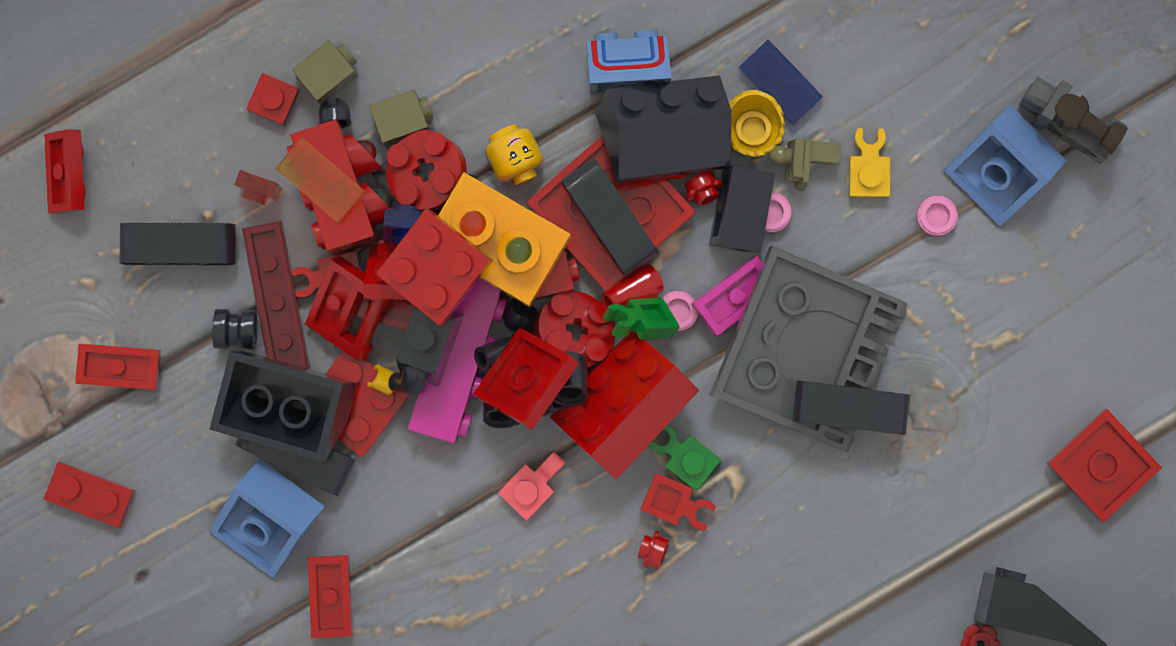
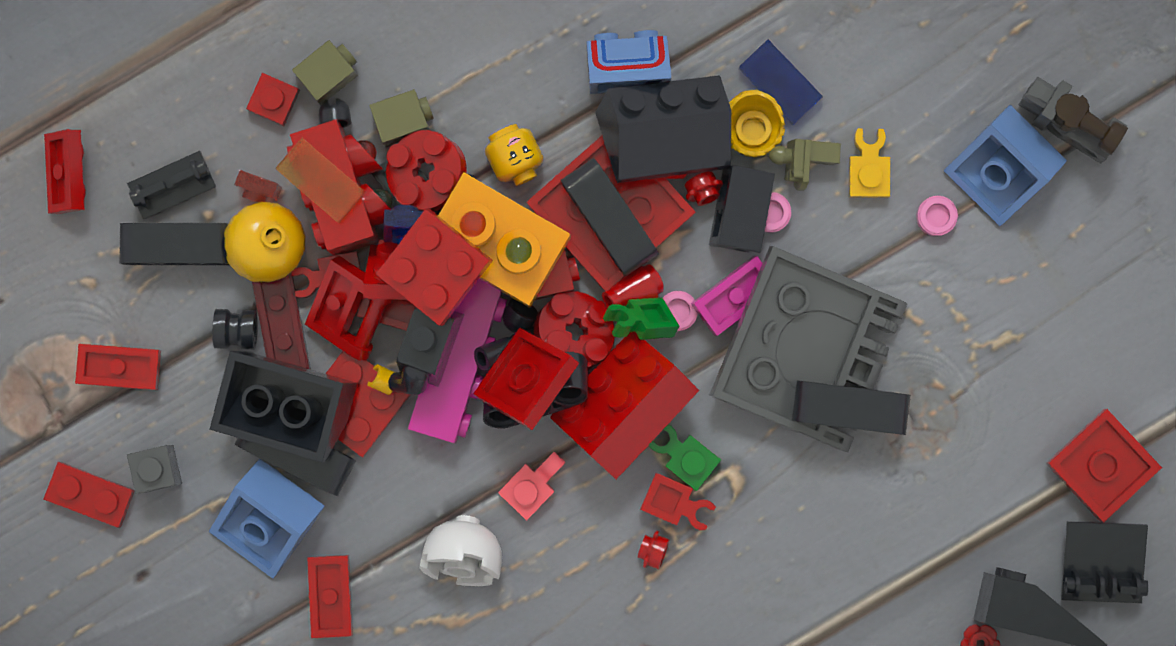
(154, 469): none -> dark grey brick
(171, 185): none -> black hinge
(250, 248): none -> yellow cylinder
(462, 551): none -> white cylinder
(1104, 562): none -> black hinge

